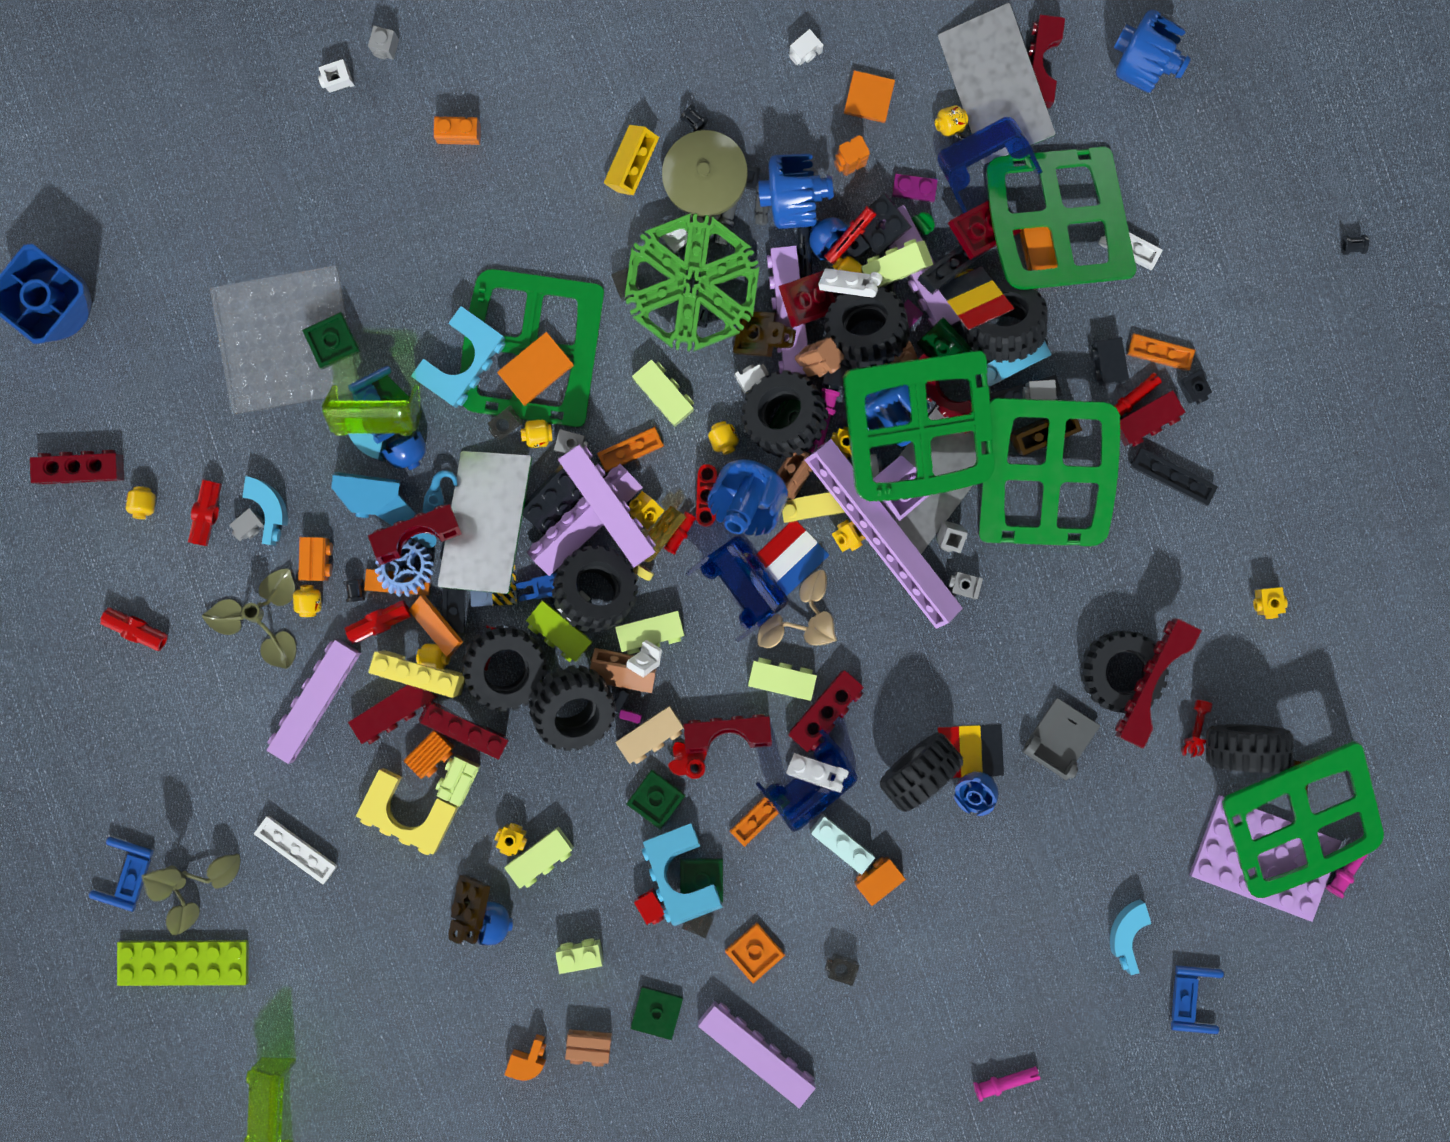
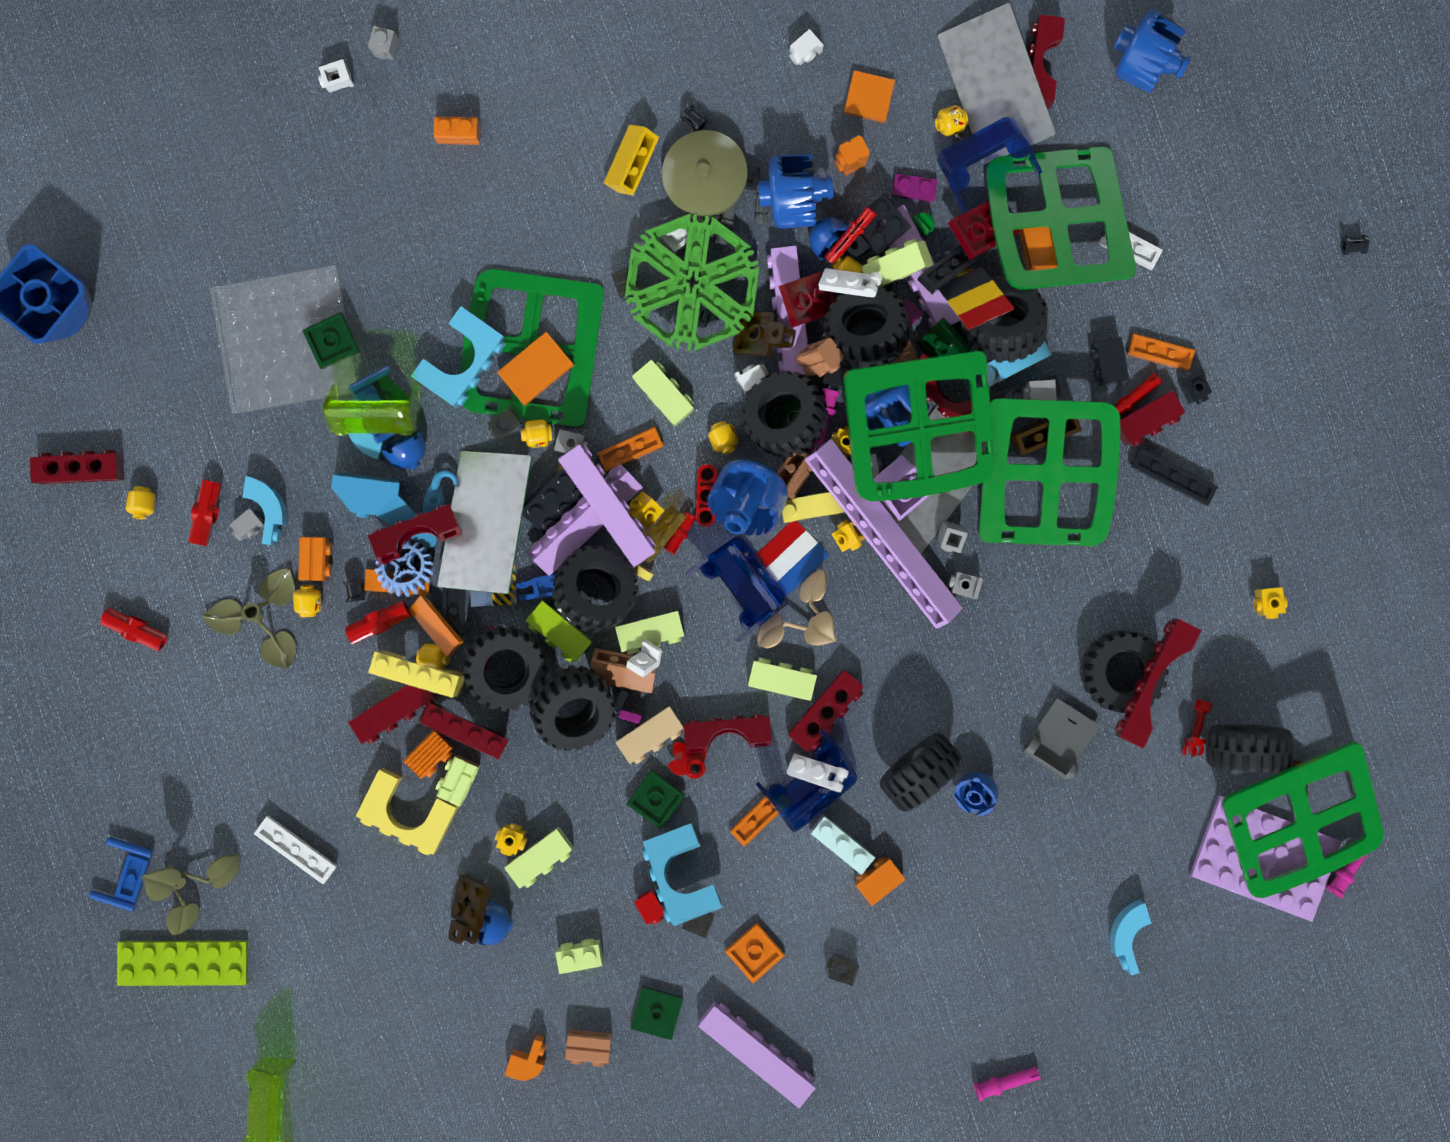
(313, 701): lavender brick -> none
(701, 873): dark green plate -> none
(804, 232): black pin -> none
(979, 746): sticker -> none
(1186, 999): blue plate -> none

